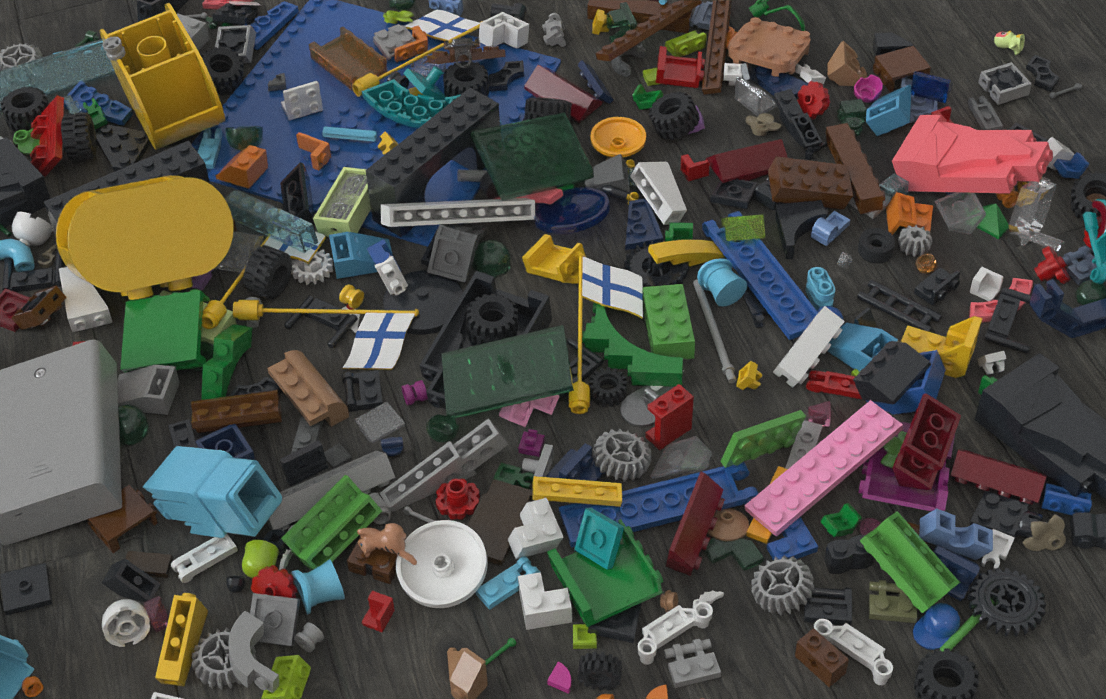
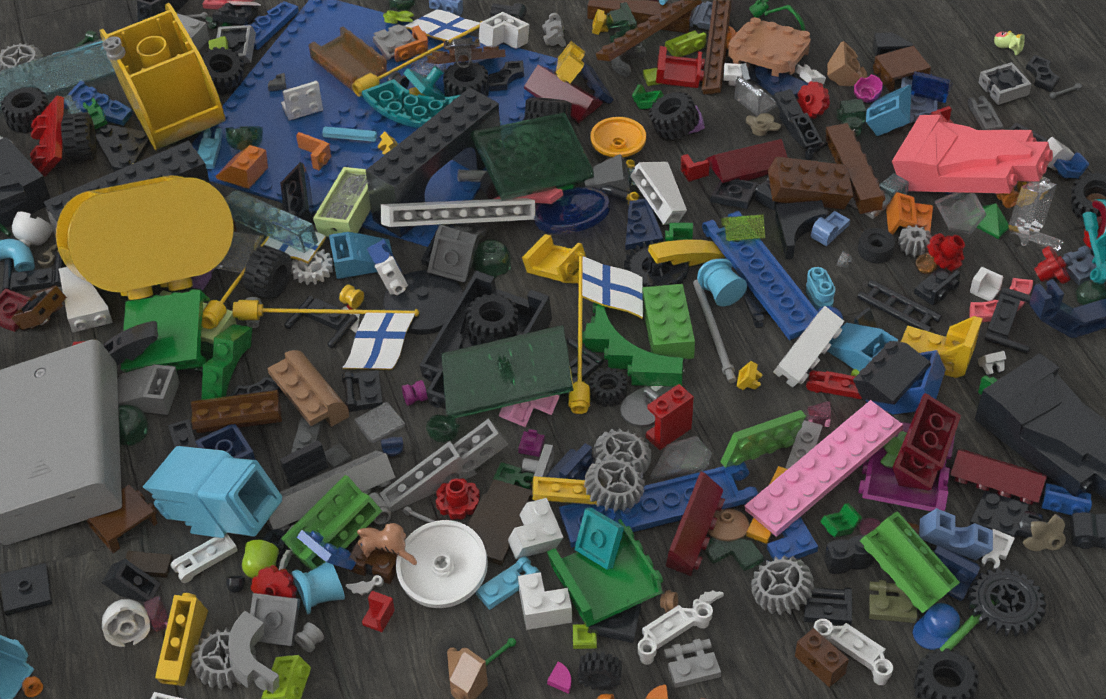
(24, 141): bright green plate -> none
(132, 342): none -> black slope
(218, 42): none -> lime tile
(327, 552): none -> blue plate
(365, 587): none -> white piece
(570, 62): none -> yellow arch
(614, 483): none -> light grey gear
(947, 251): none -> red plant

